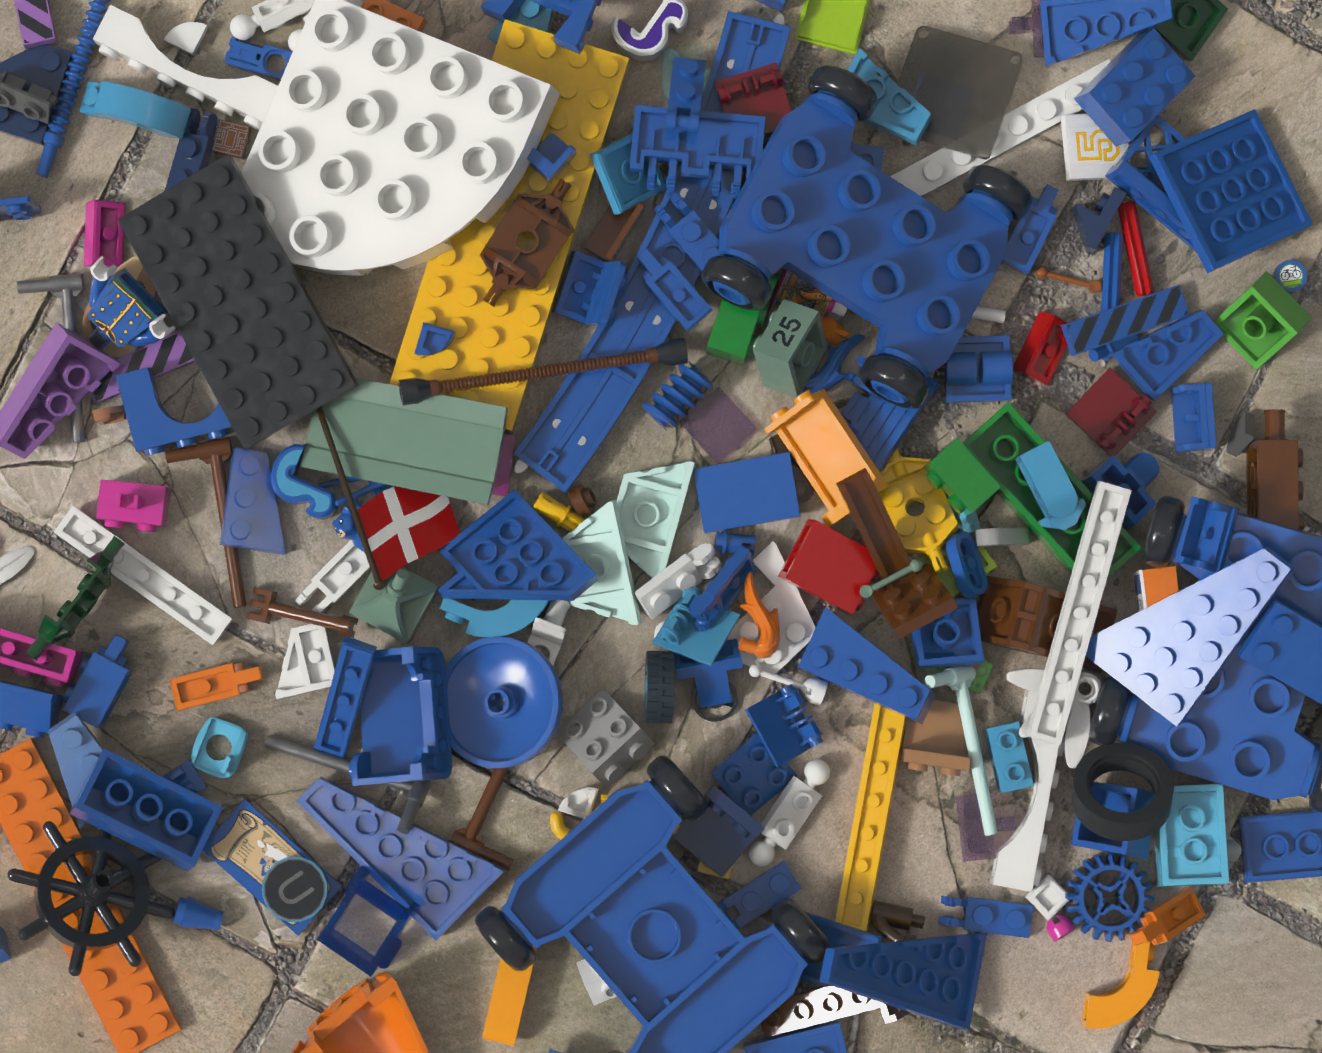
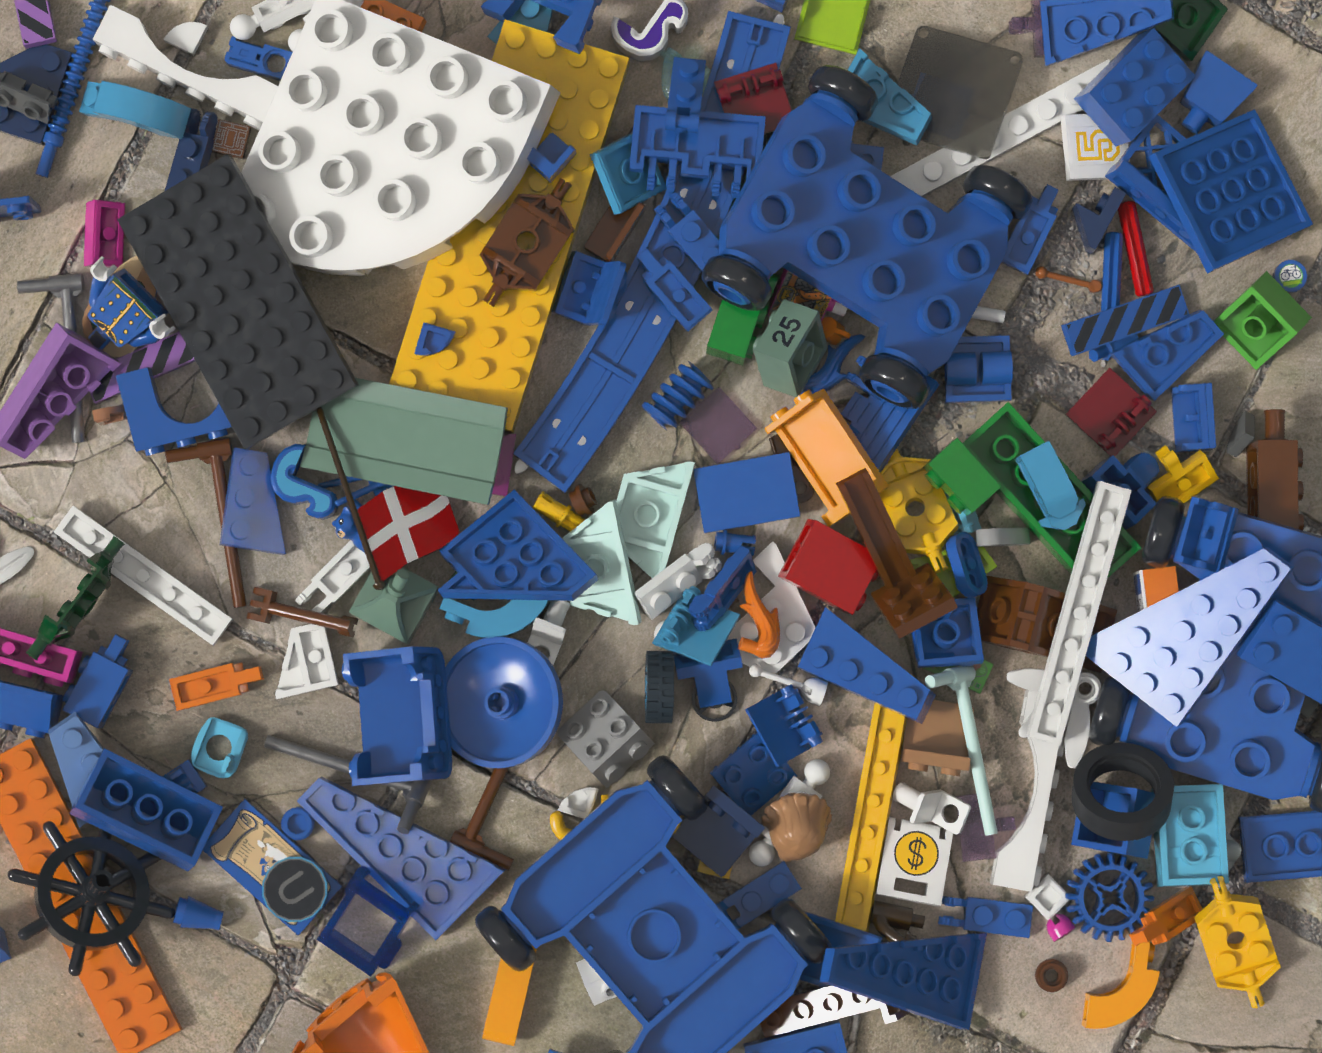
(133, 504): dark pink brick -> none
(297, 823): none -> blue tile
(345, 697): blue tile -> none
(417, 390): reddish brown hose -> none
(797, 824): none -> medium nougat hair
(867, 591): sand green hinge -> none
(917, 856): none -> white container
(930, 806): none -> white bracket
(1008, 757): dark azure brick -> none
(1042, 349): red slope -> none
(1059, 982): none -> reddish brown plate
(1183, 478): none -> yellow plate
(1213, 93): none -> blue torso
(1242, 964): none -> yellow plate

